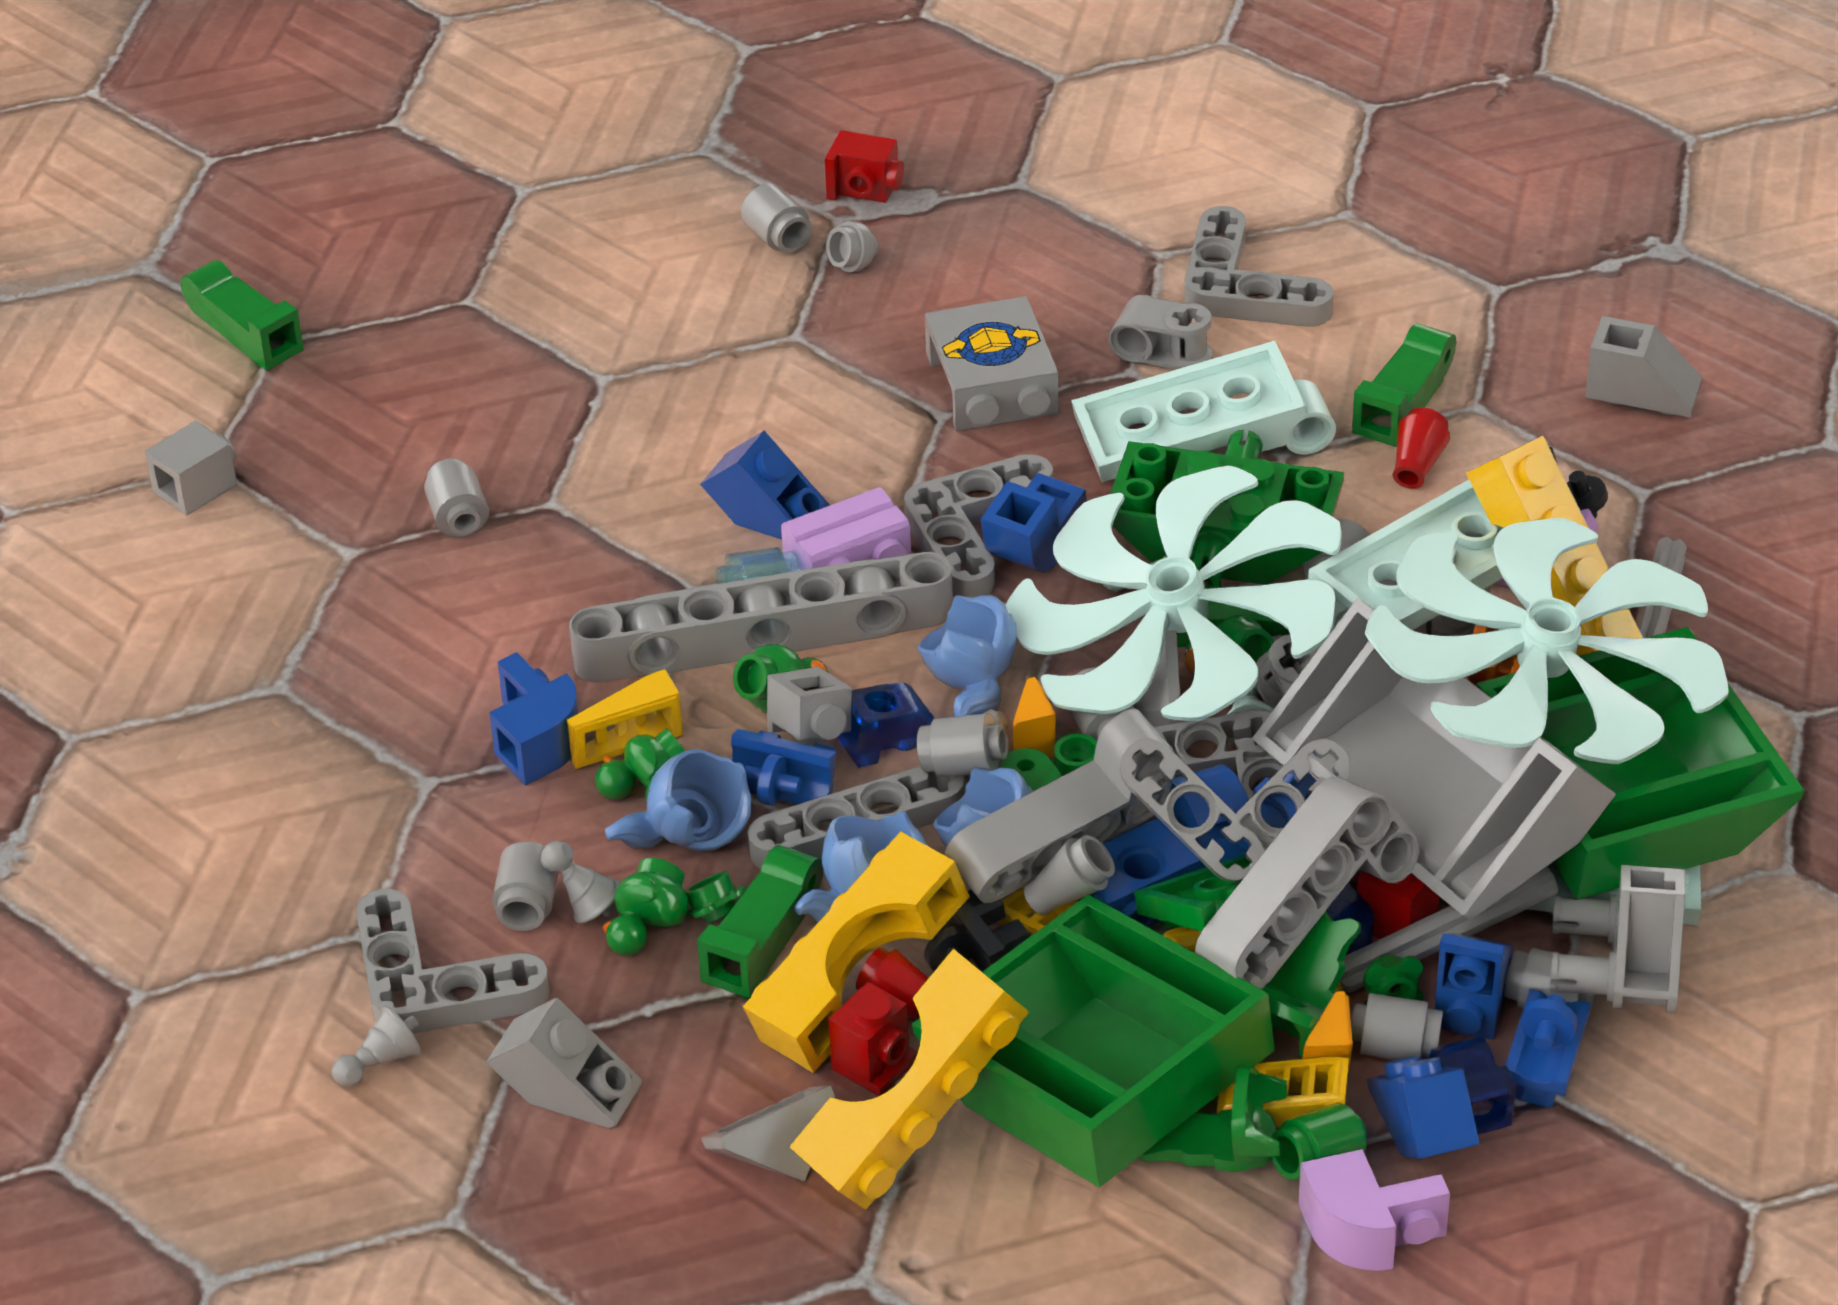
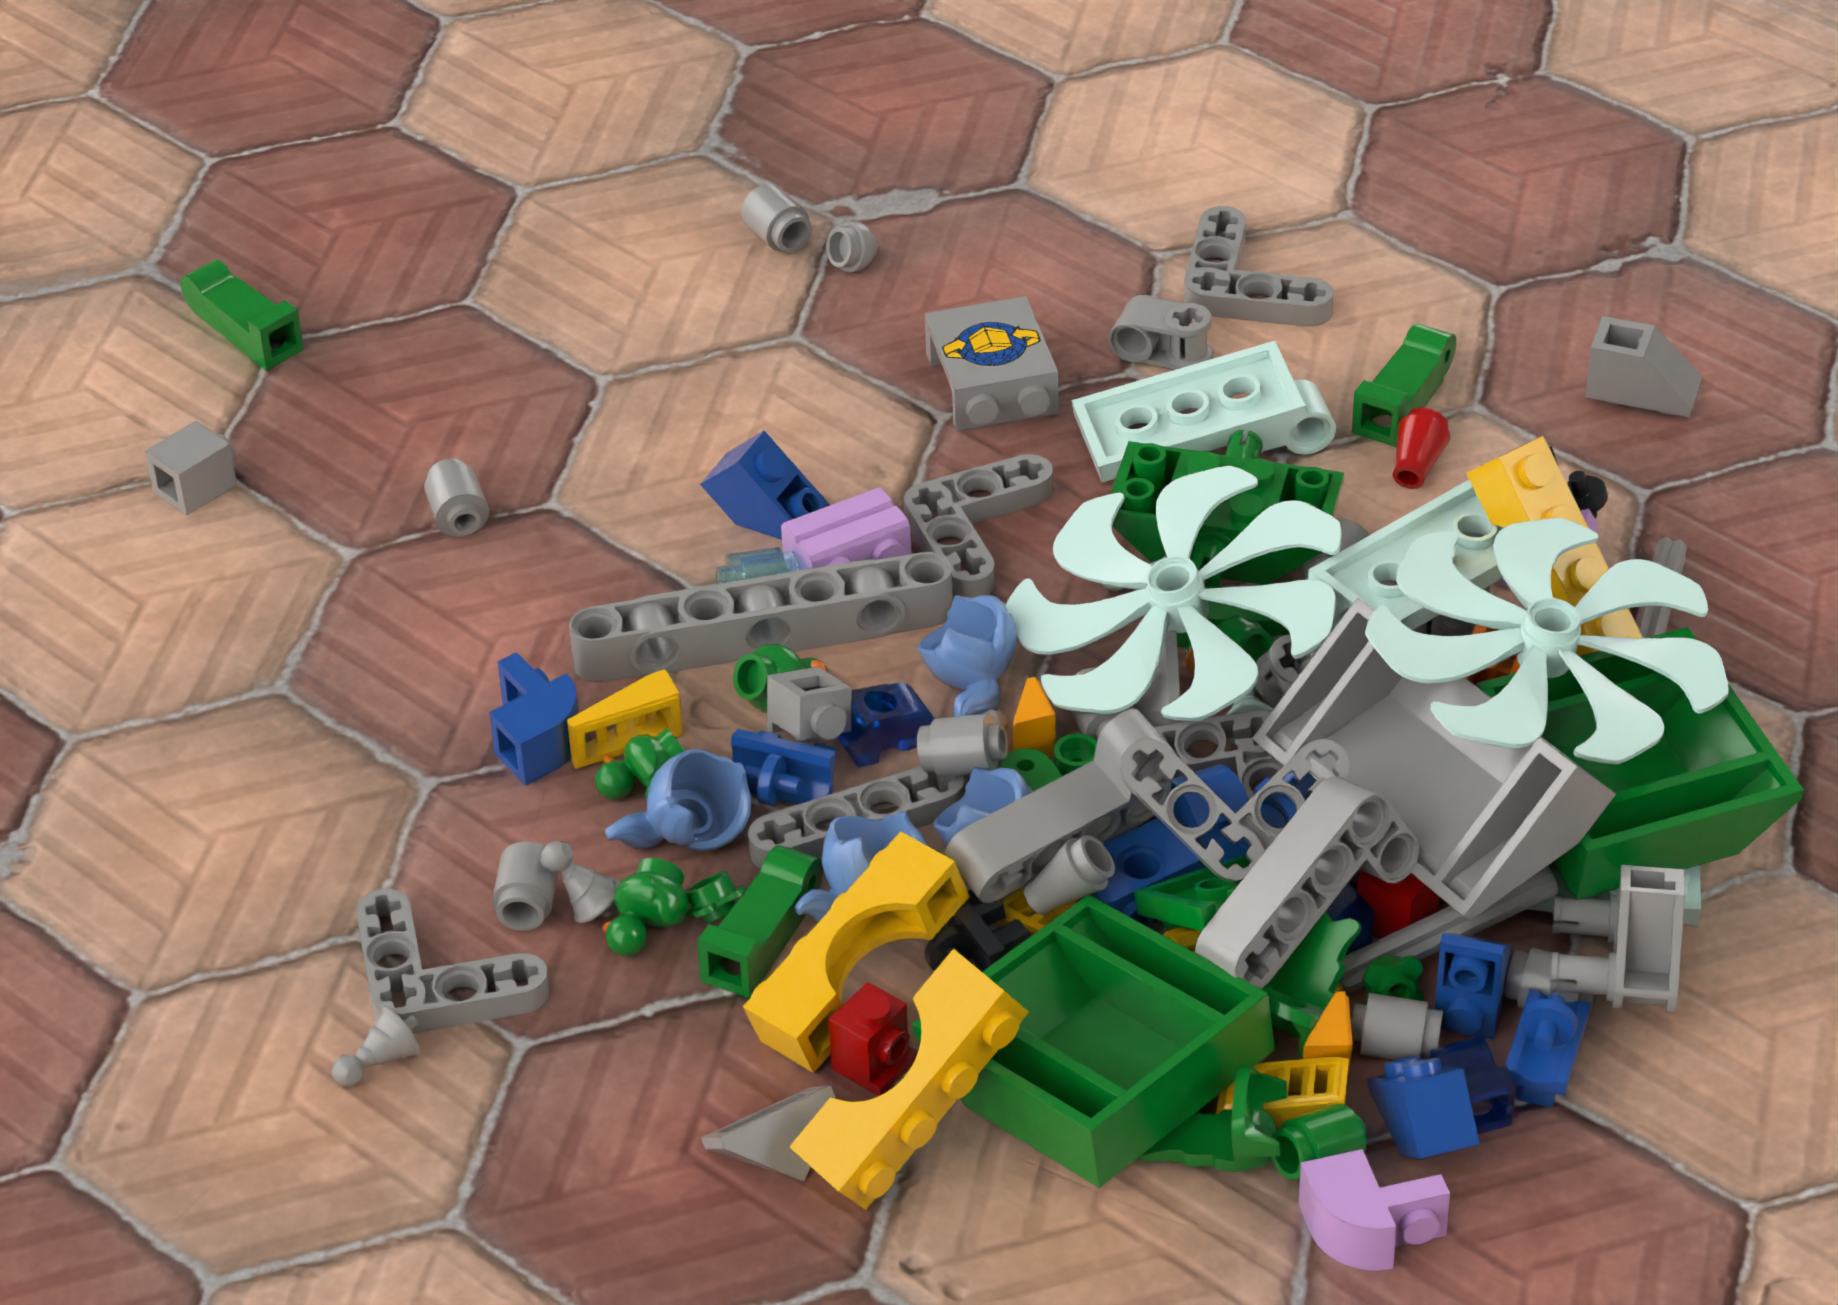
(564, 1066): light grey slope -> none
(863, 167): red brick -> none
(894, 975): red cone -> none
(1027, 520): blue brick -> none

